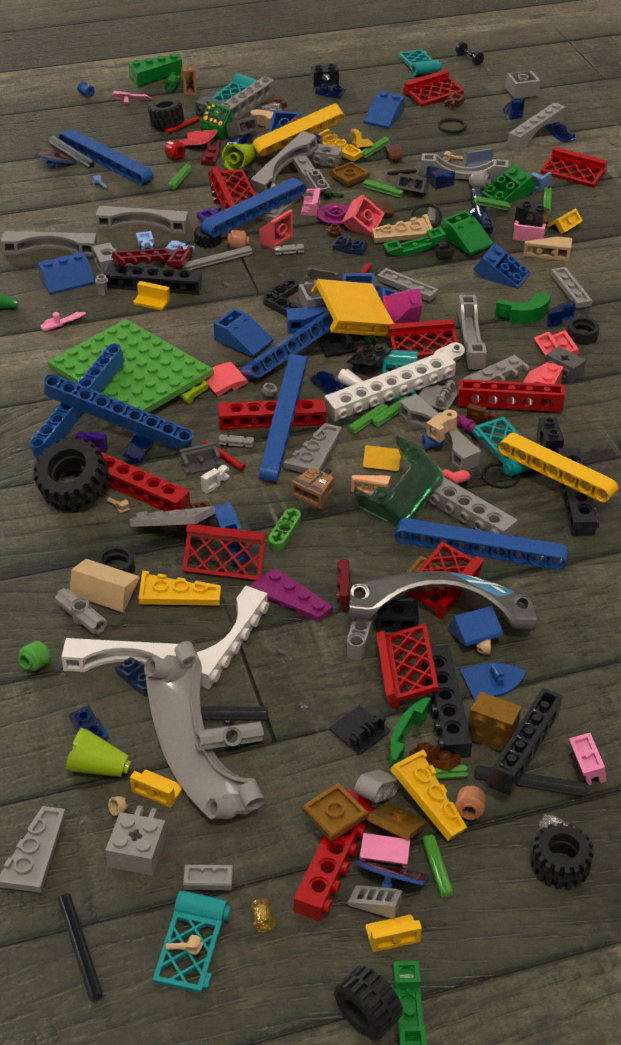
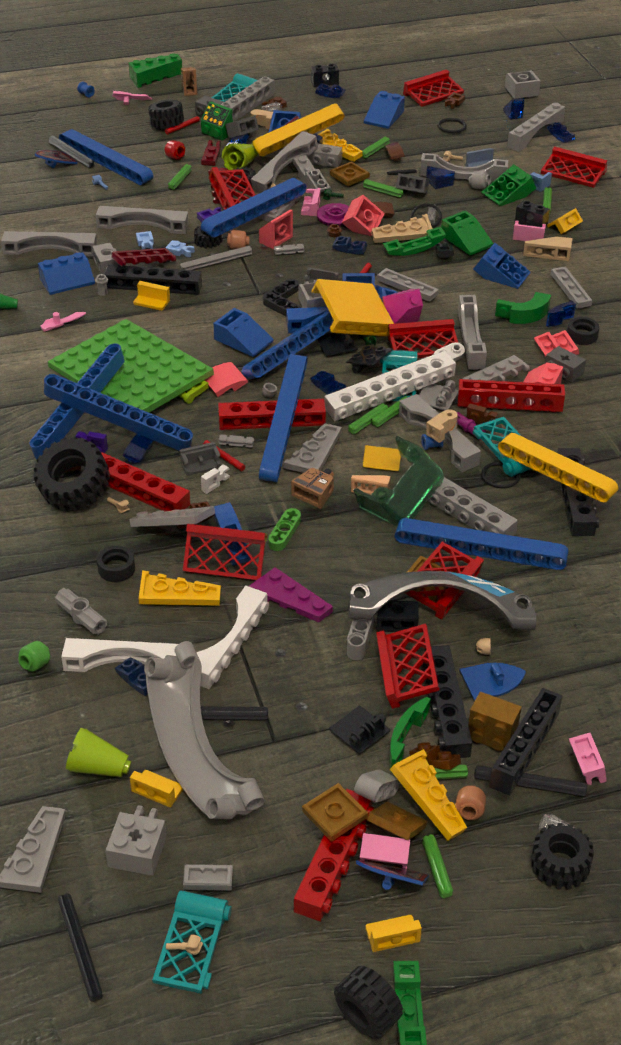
(86, 719): clear blue slope -> none
(103, 584): tan slope -> none
(117, 805): tan hinge -> none
(171, 82): green hinge -> none
(180, 257): dark red hinge -> none
(199, 137): coral slope -> none
(217, 736): light grey piece -> none
(262, 913): clear yellow bush -> none
(343, 584): dark red hinge -> none
(348, 378): white cone -> none
(356, 137): yellow panel -> none
(387, 906): light grey slope -> none
(420, 62): teal piece -> none
(457, 477): coral arm -> none
(462, 48): black wheel -> none
(475, 626): blue slope -> none
(480, 212): dark blue cylinder -> none
(491, 203): bright green axle -> none
(550, 434): black brick -> none

